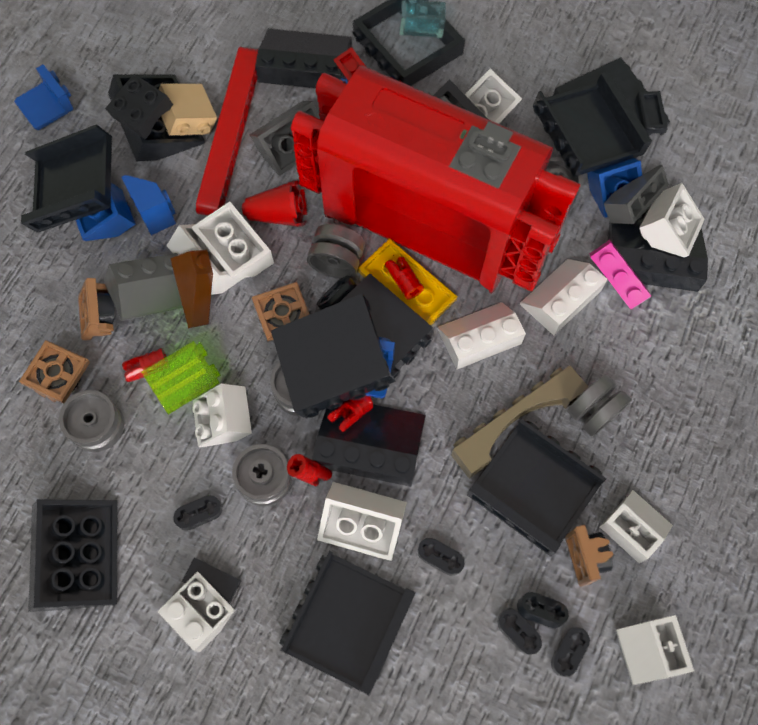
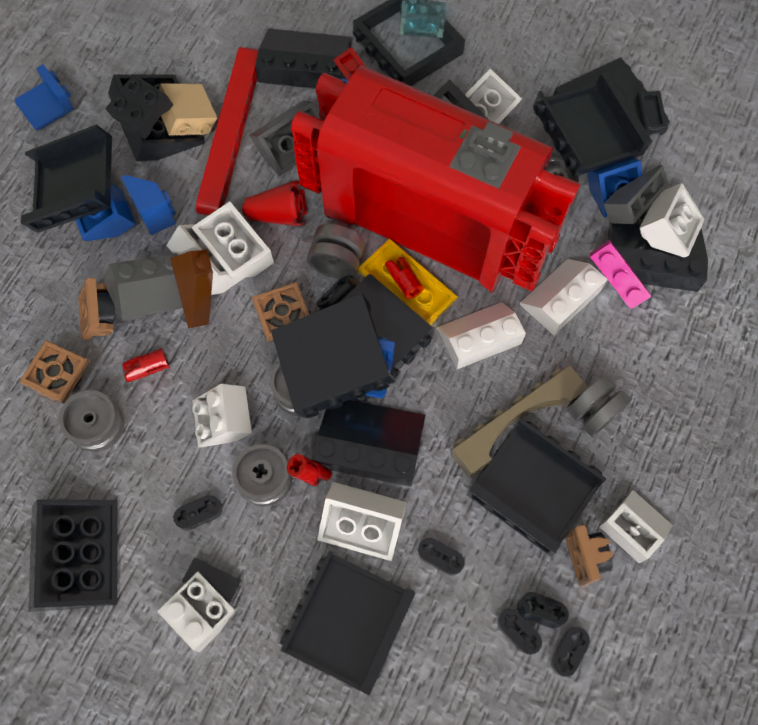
(181, 376): clear neon green brick -> none
(351, 411): red hinge -> none
(654, 650): white slope -> none

